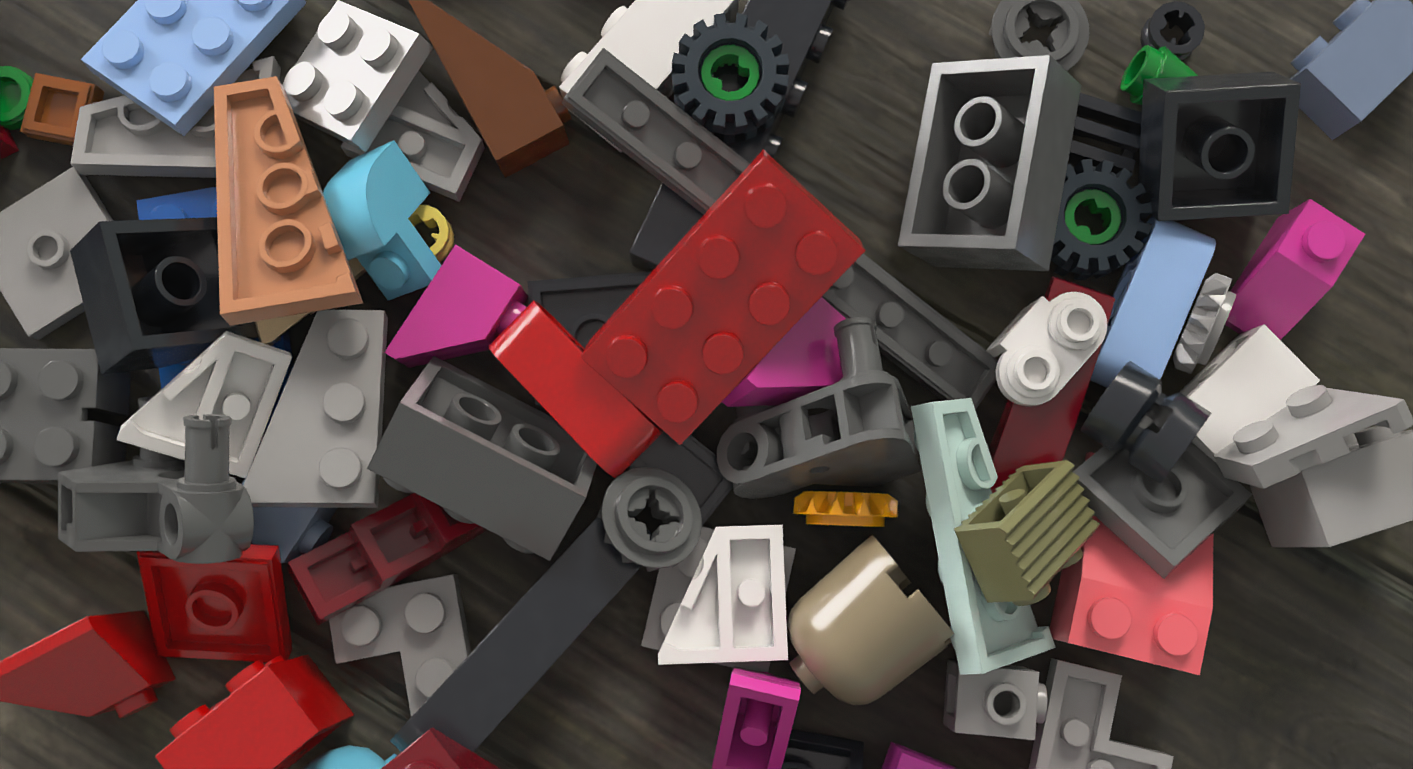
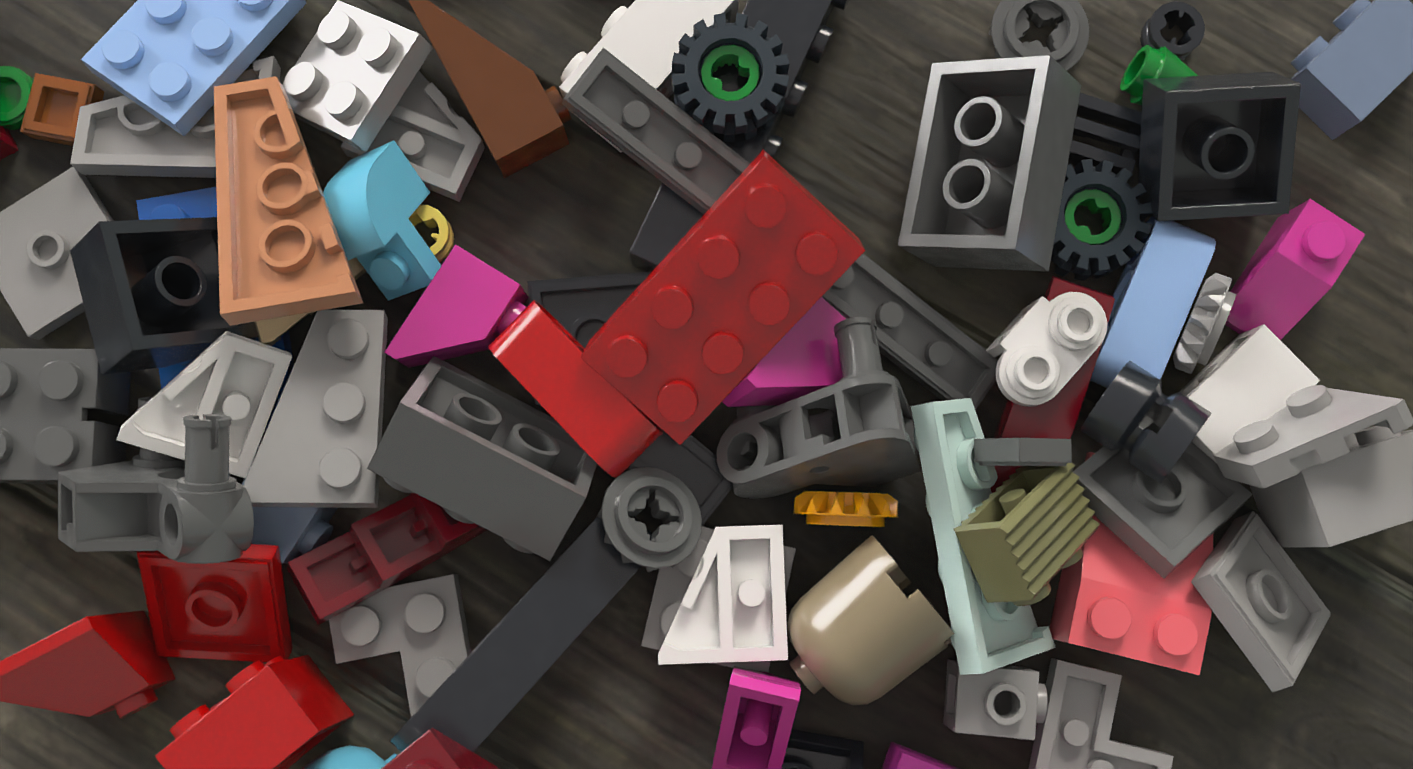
(1022, 452): none -> dark grey tile
(1262, 600): none -> light grey plate

